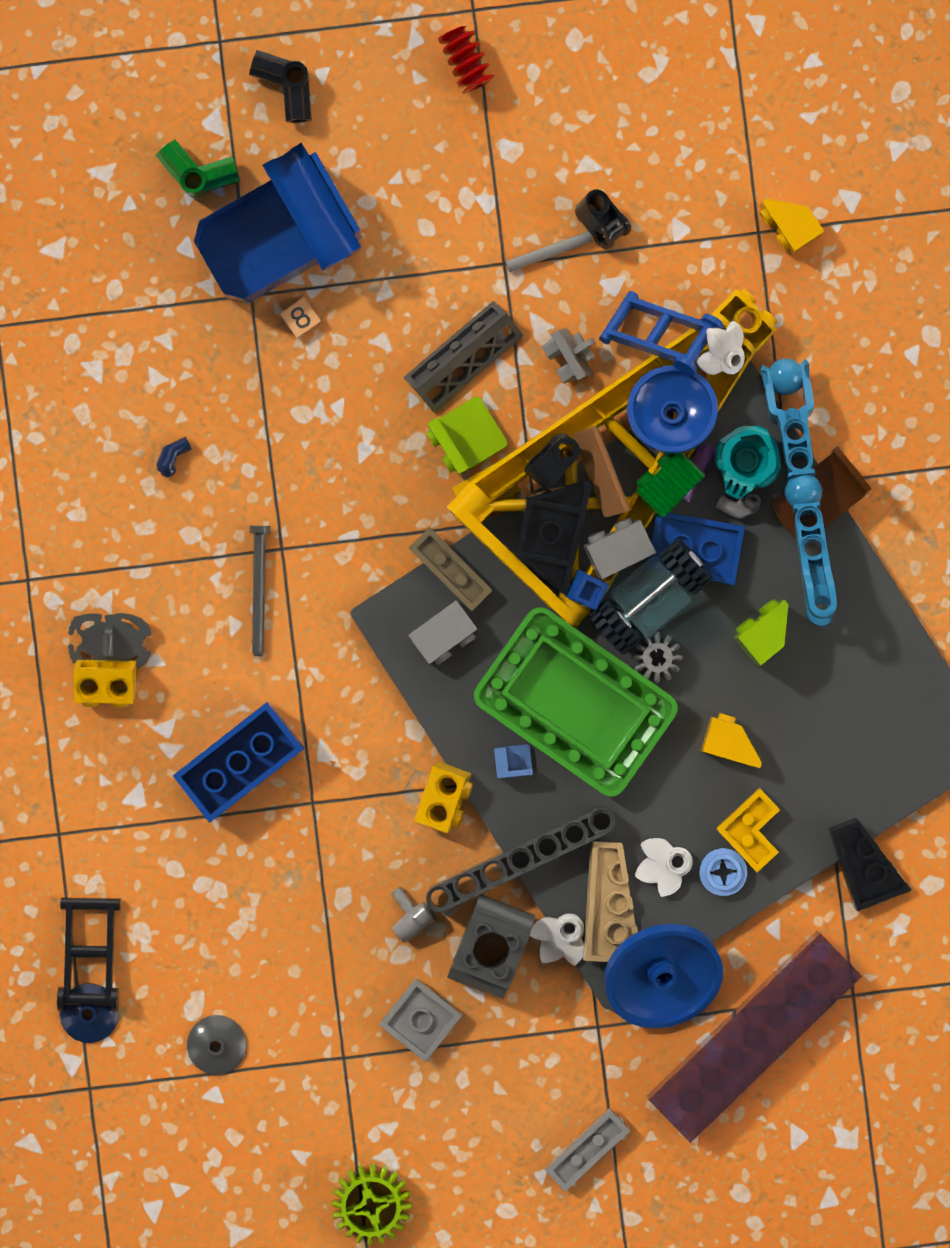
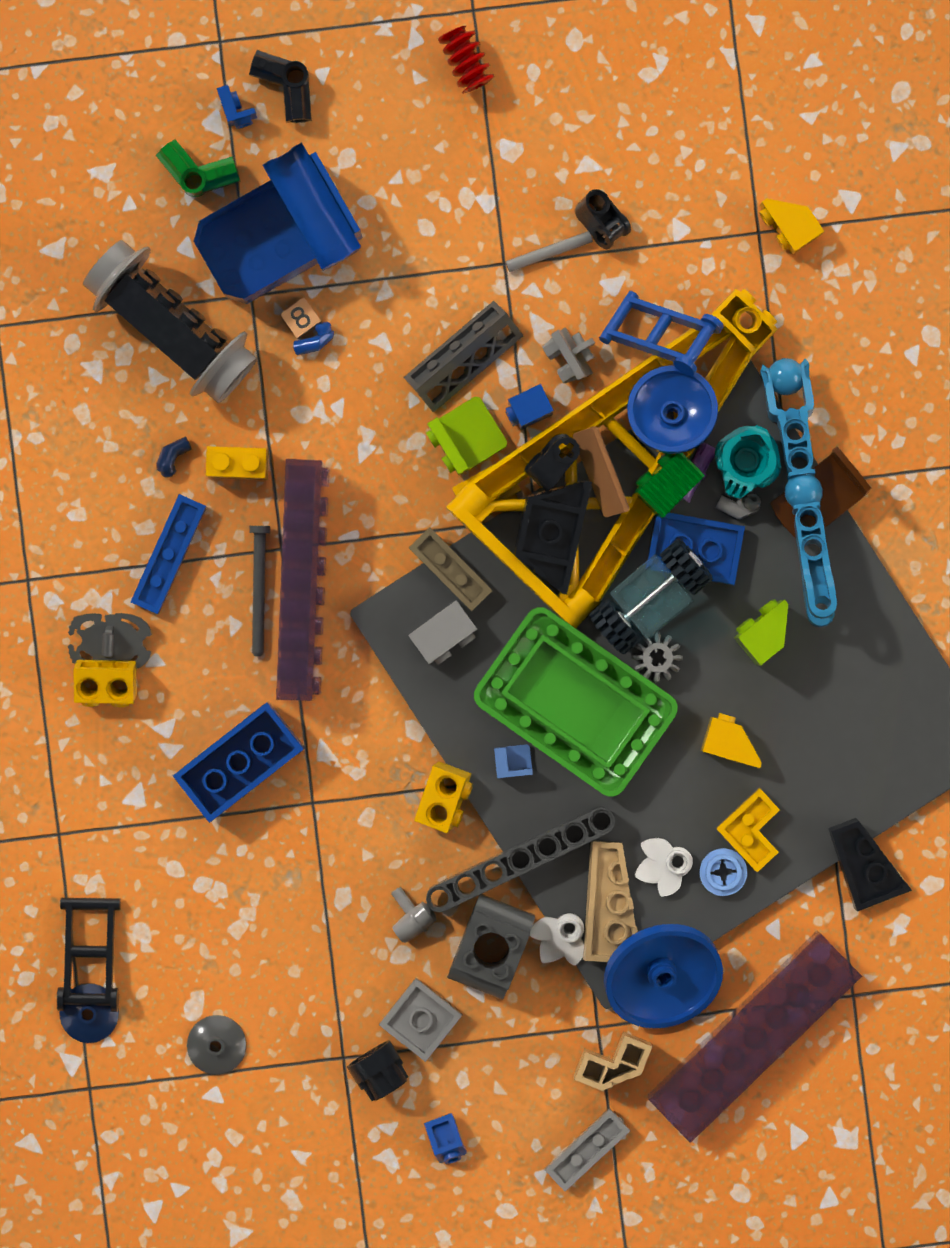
(168, 322): none -> brick
(168, 554): none -> blue plate
(230, 104): none -> blue bracket
(237, 463): none -> yellow brick
(301, 580): none -> clear purple brick
(315, 343): none -> blue arm
(360, 1209): lime gear -> none
(378, 1071): none -> black piece
(445, 1139): none -> blue bracket
(529, 407): none -> blue brick
(586, 590): blue slope -> none
(605, 1072): none -> tan brick
(618, 548): light grey brick -> none
(722, 347): white plate -> none

